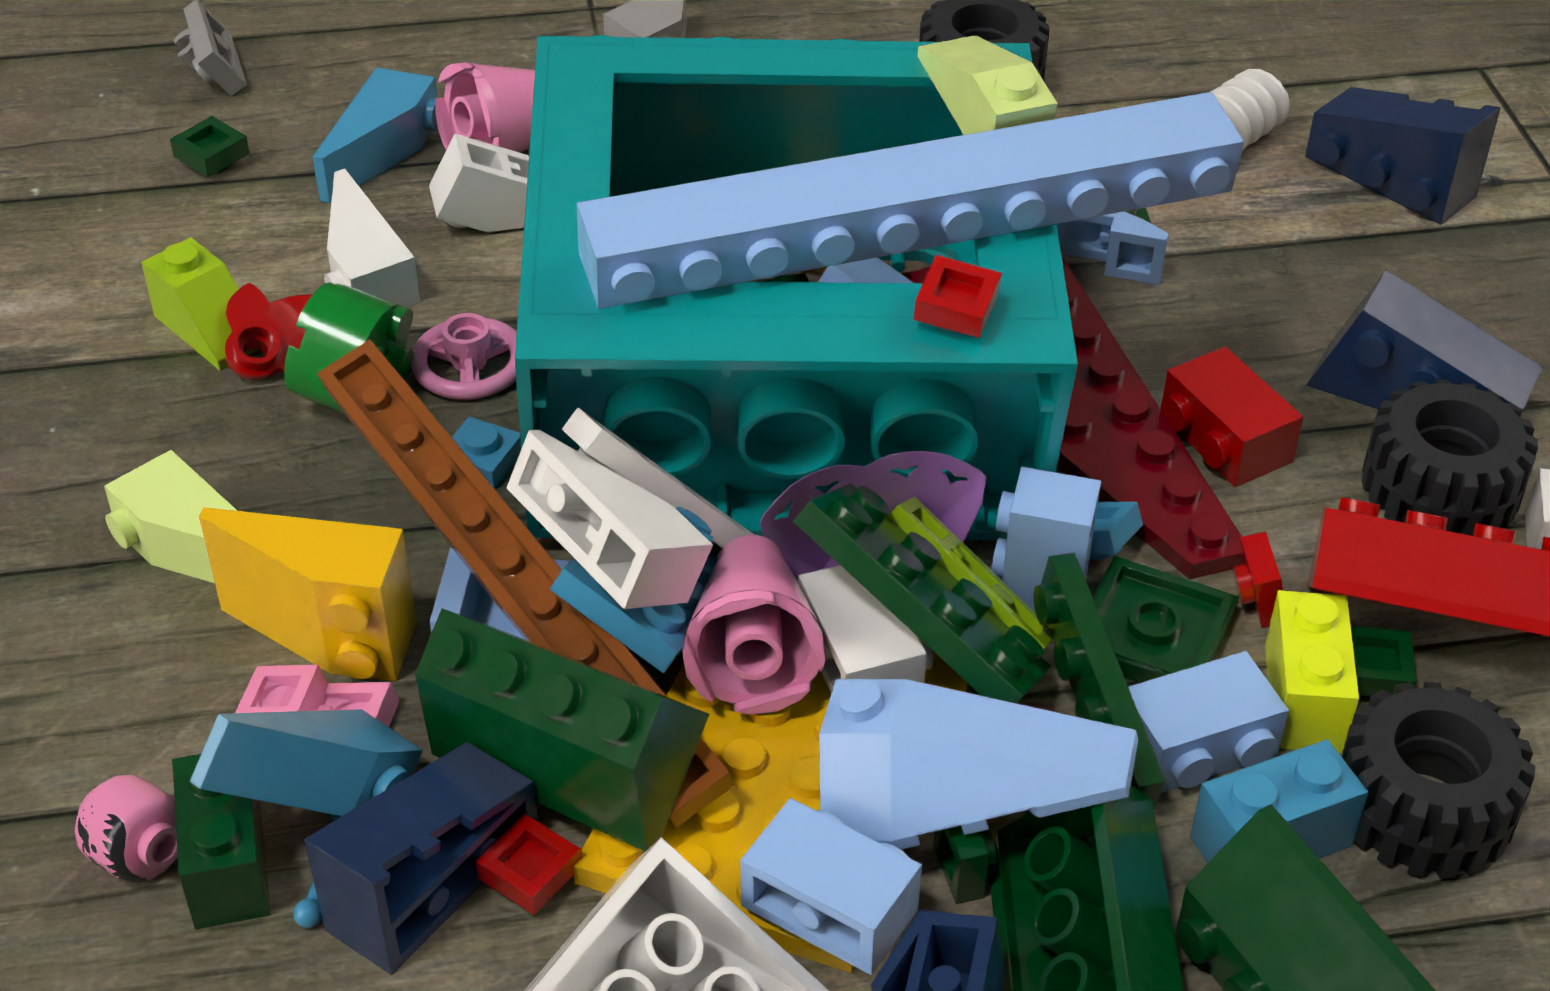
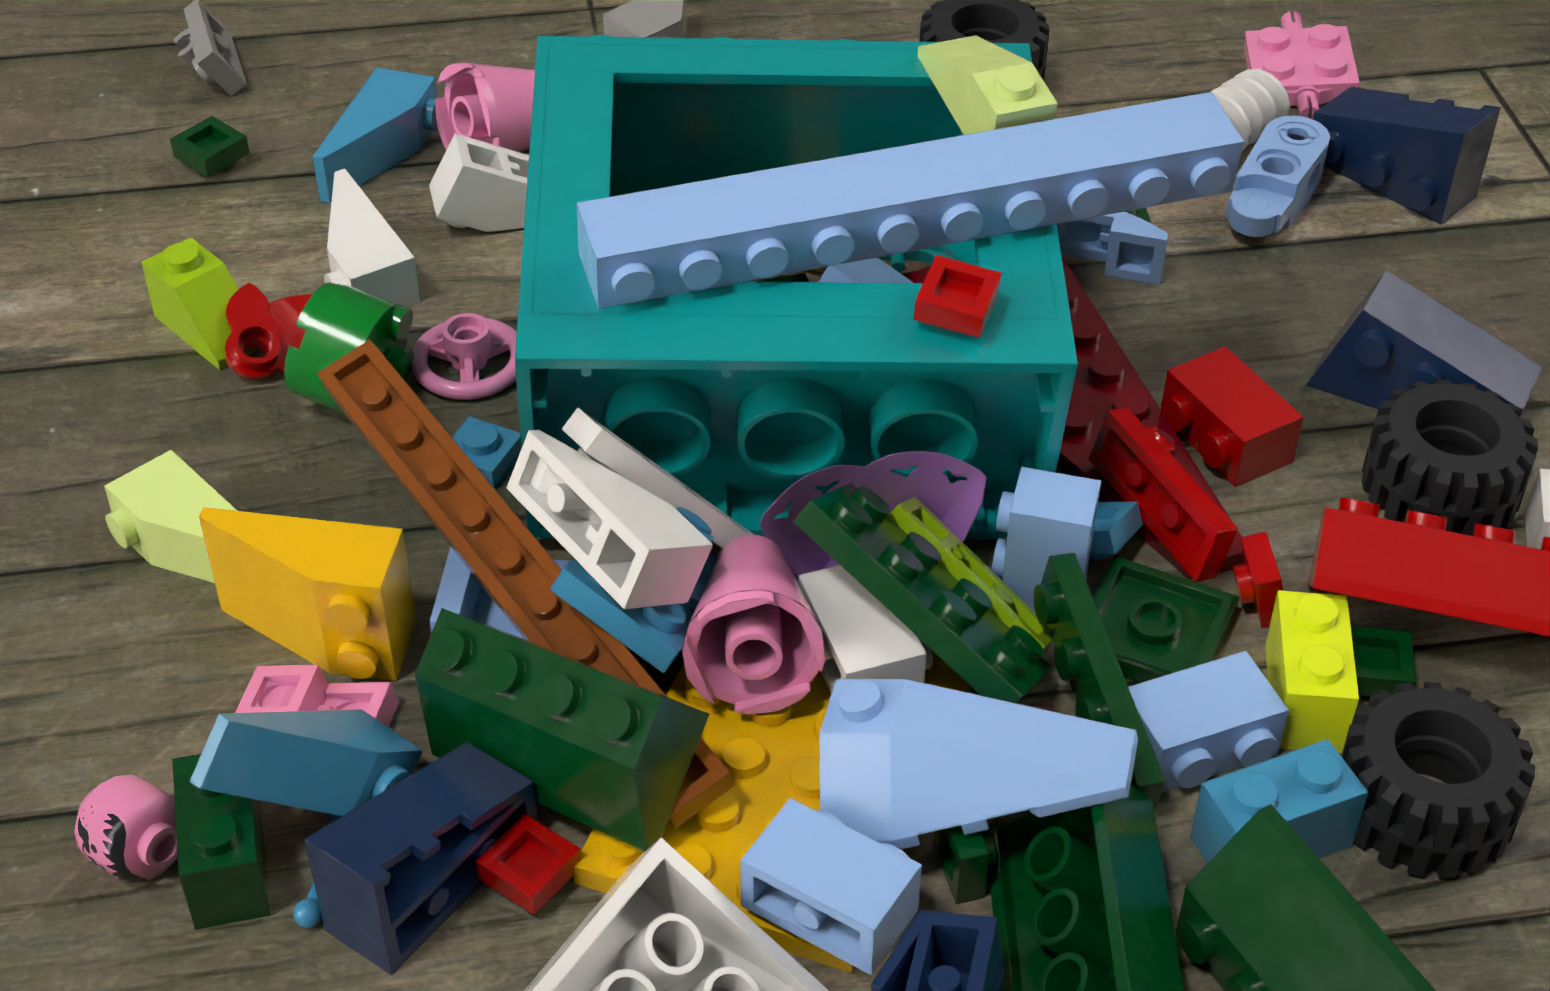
(1170, 502): none -> red hinge
(1278, 176): none -> light blue piece
(1308, 62): none -> bright pink plate

